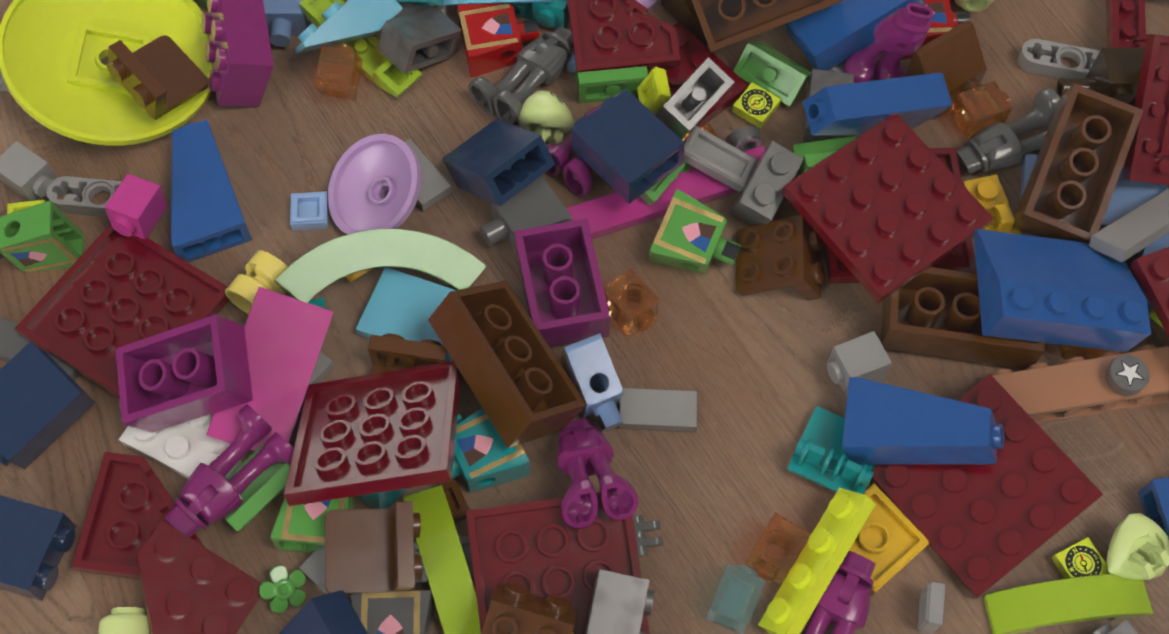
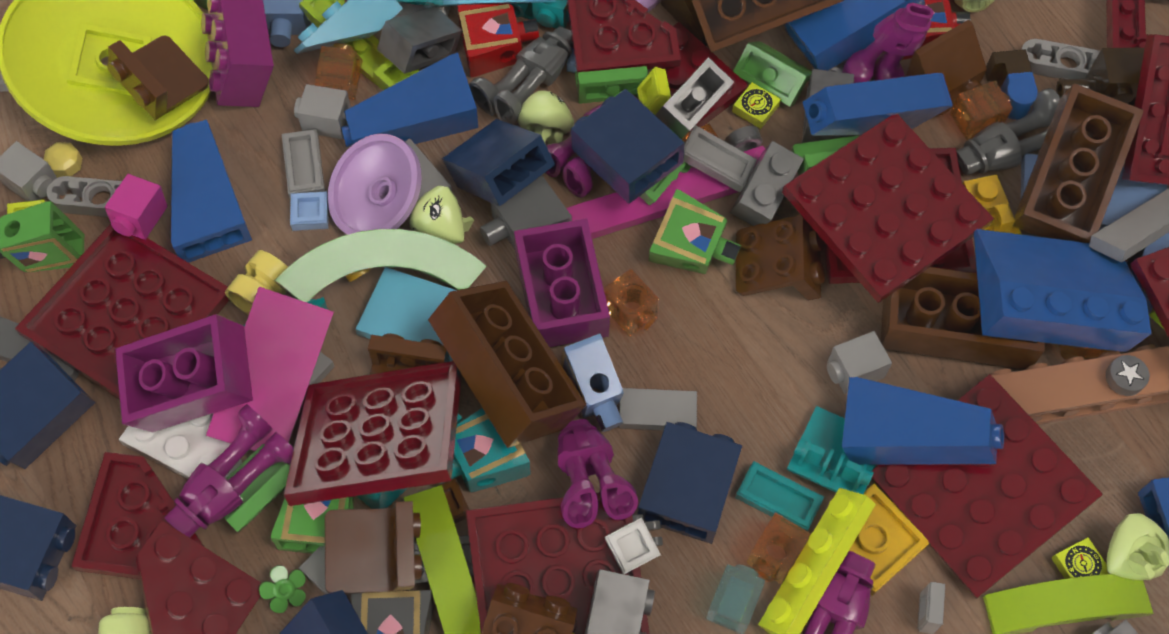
(63, 159): none -> light yellow tile
(303, 162): none -> light grey tile
(322, 110): none -> light grey brick
(418, 108): none -> blue slope
(440, 216): none -> yellowish green piece
(632, 546): none -> white tile
(689, 481): none -> dark blue brick
(775, 493): none -> teal tile
(1014, 78): none -> leg

